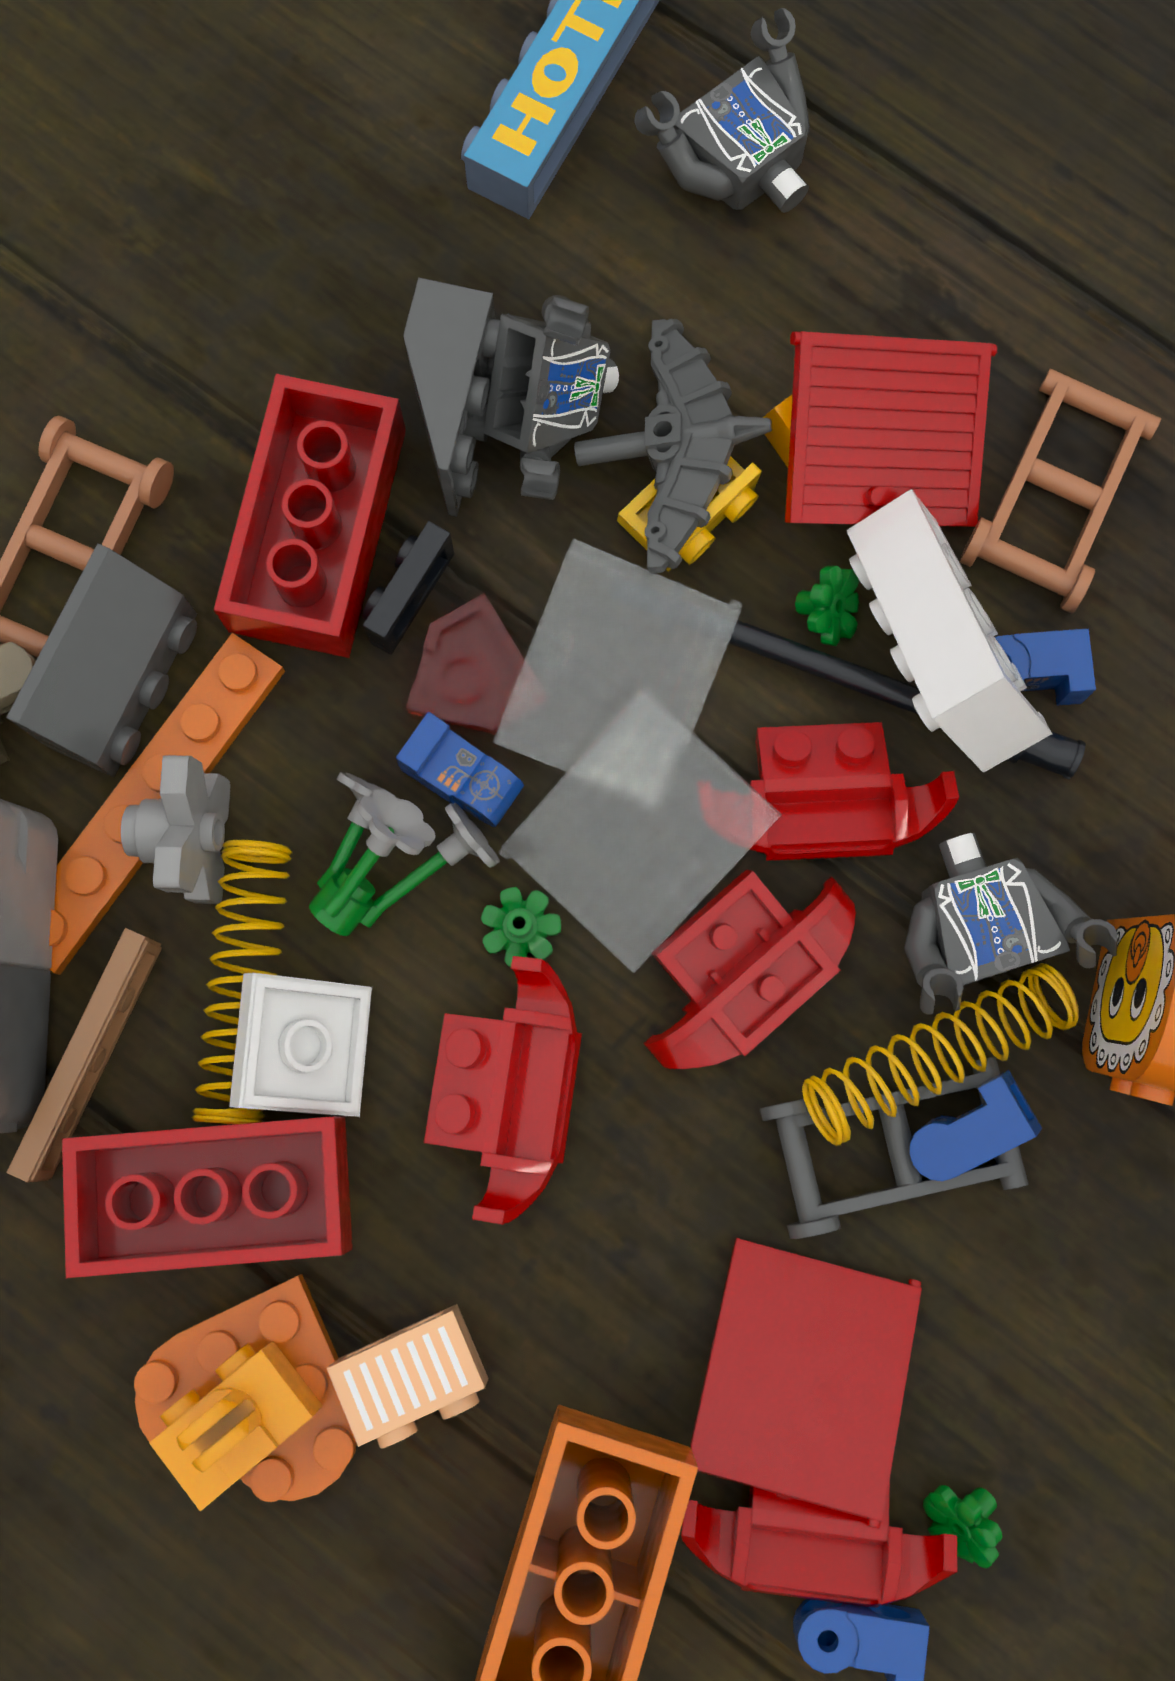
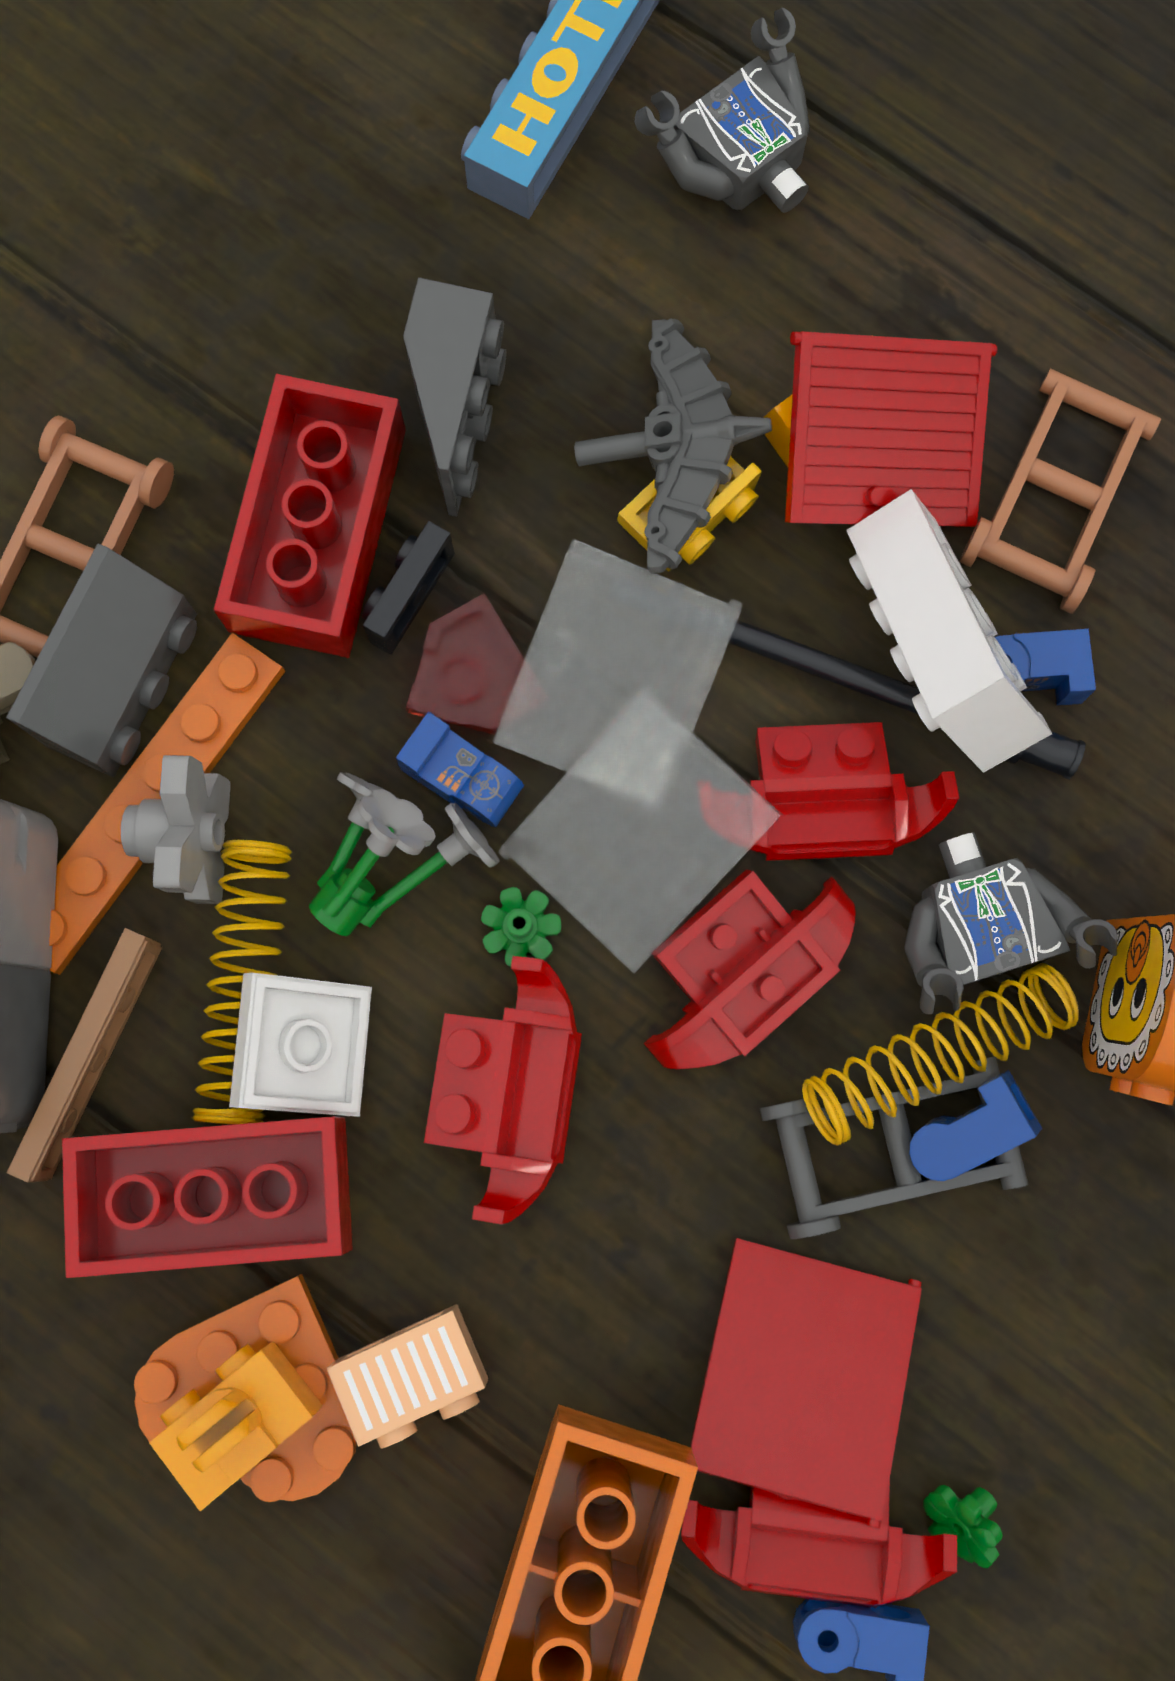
(547, 387): dark grey torso -> none
(830, 605): green plant -> none

